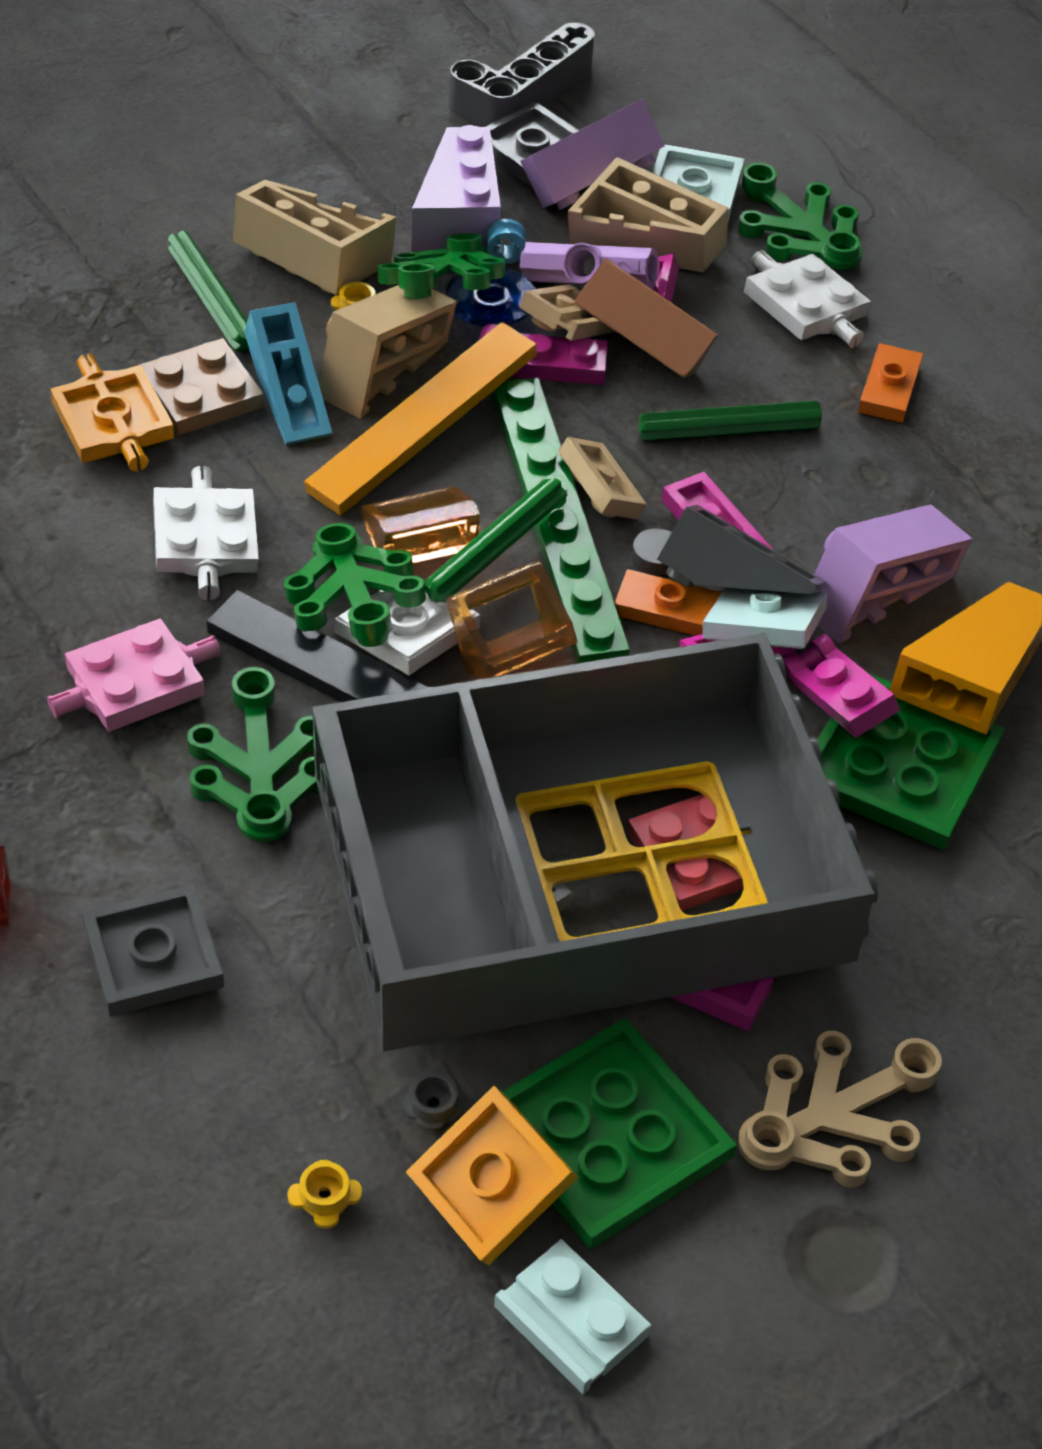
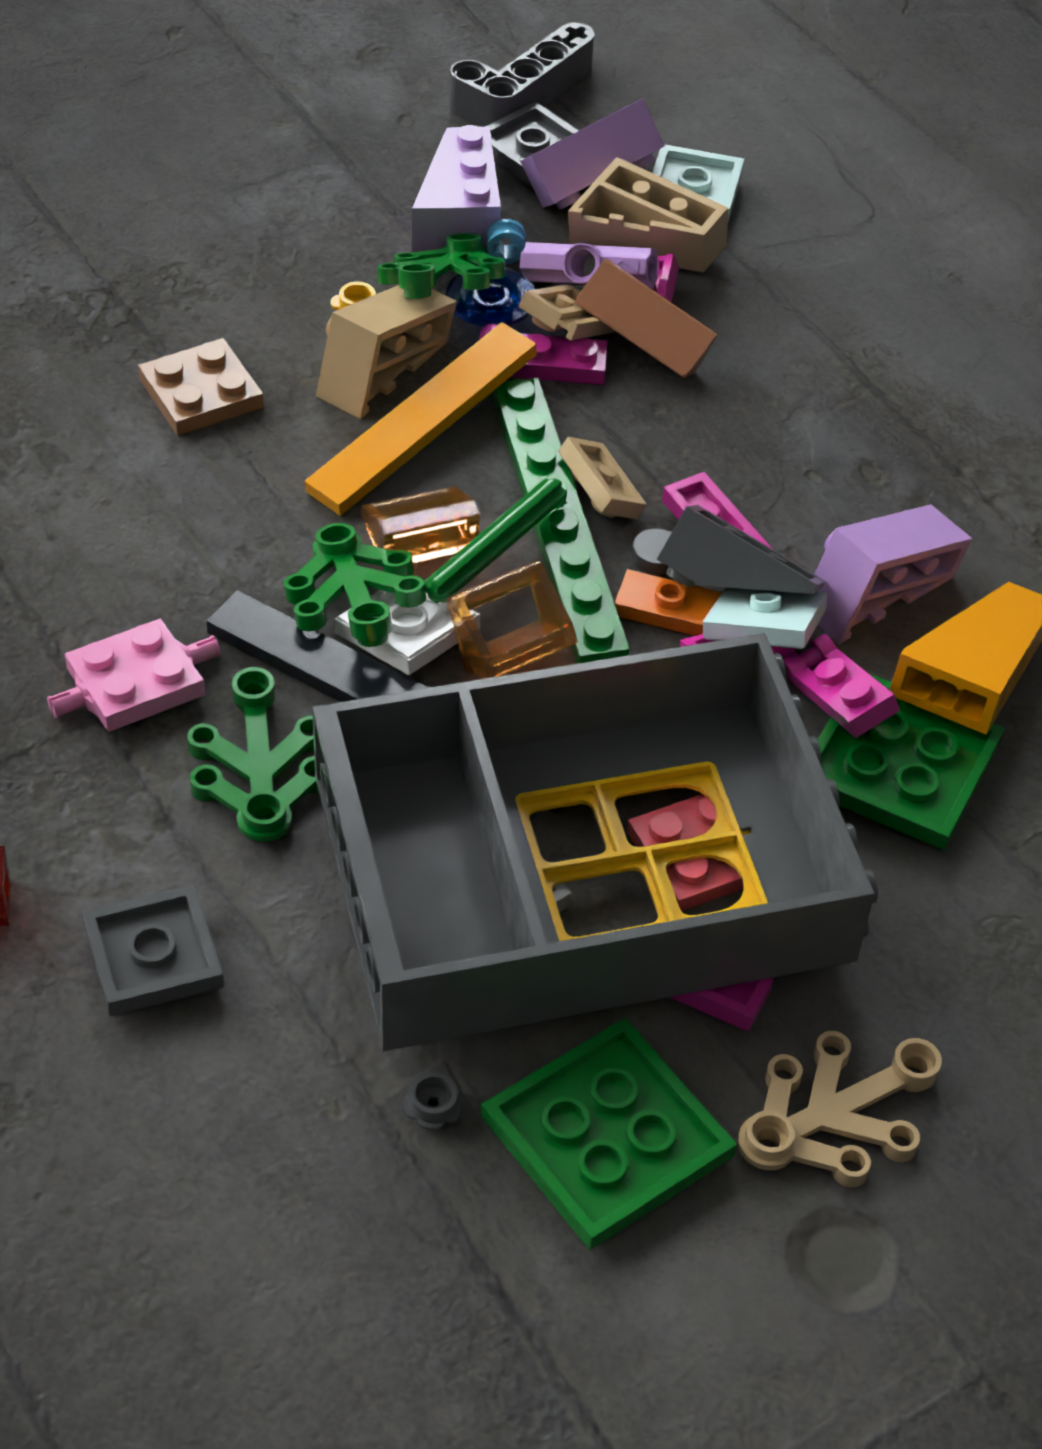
(111, 413): light orange plate -> none
(205, 531): white plate -> none
(209, 289): axle -> none
(287, 373): medium azure slope -> none
(310, 237): tan wedge -> none
(324, 1177): yellow plate -> none
(491, 1175): light orange plate -> none
(572, 1316): light aqua plate -> none
(729, 420): green axle -> none
(807, 297): white plate -> none
(837, 248): green plant -> none
(890, 383): orange plate -> none

